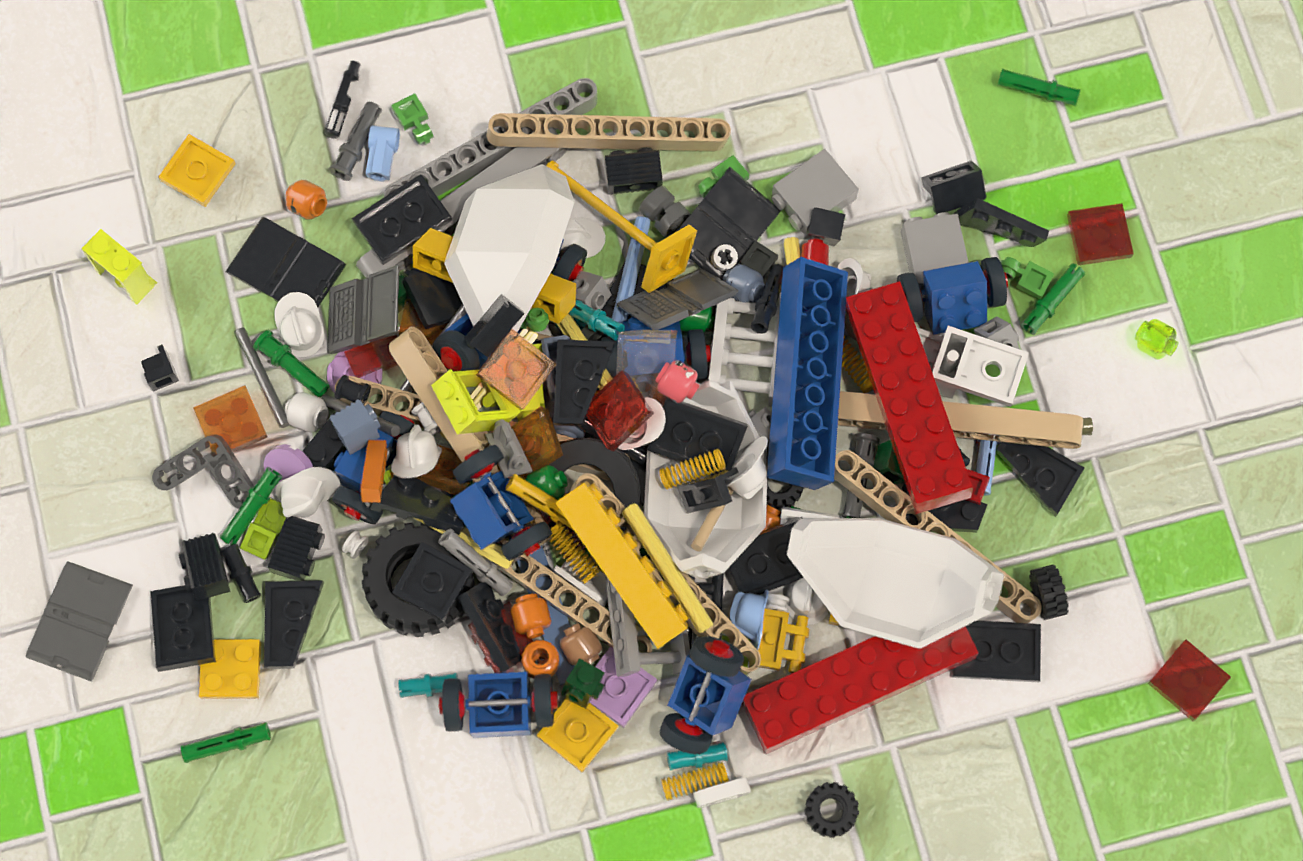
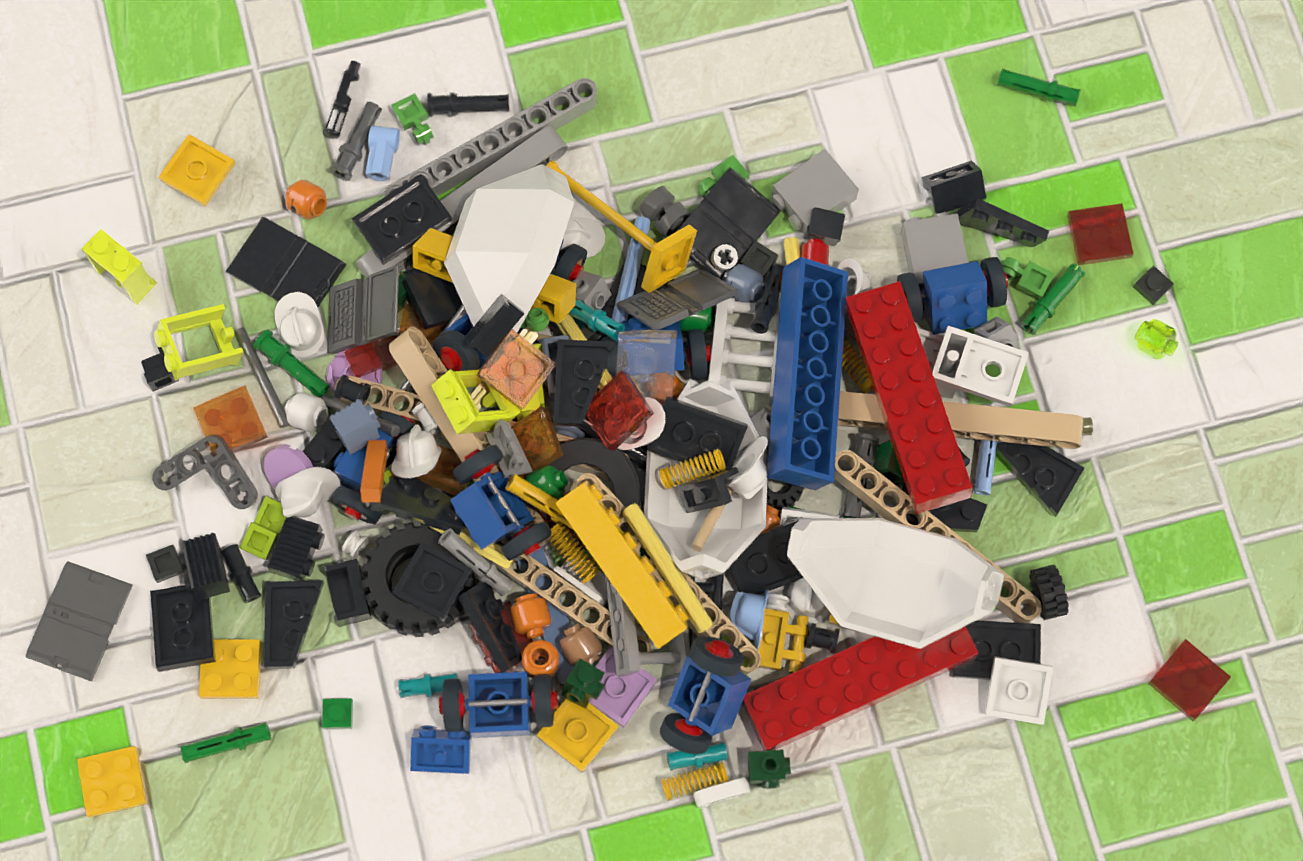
(112, 781): none -> yellow plate
(165, 563): none -> pearl dark grey plate
(192, 320): none -> neon yellow window
(257, 497): green pin -> none
(337, 713): none -> green plate
(347, 592): none -> black panel
(440, 750): none -> blue bracket
(453, 104): none -> black pin
(599, 140): tan beam -> none
(633, 171): black brick -> none
(677, 381): coral head -> none
(768, 768): none -> dark green brick
(823, 638): none -> black bush
(836, 792): black tyre -> none
(979, 484): red tile -> none
(1018, 690): none -> white plate
(1153, 285): none -> pearl dark grey plate

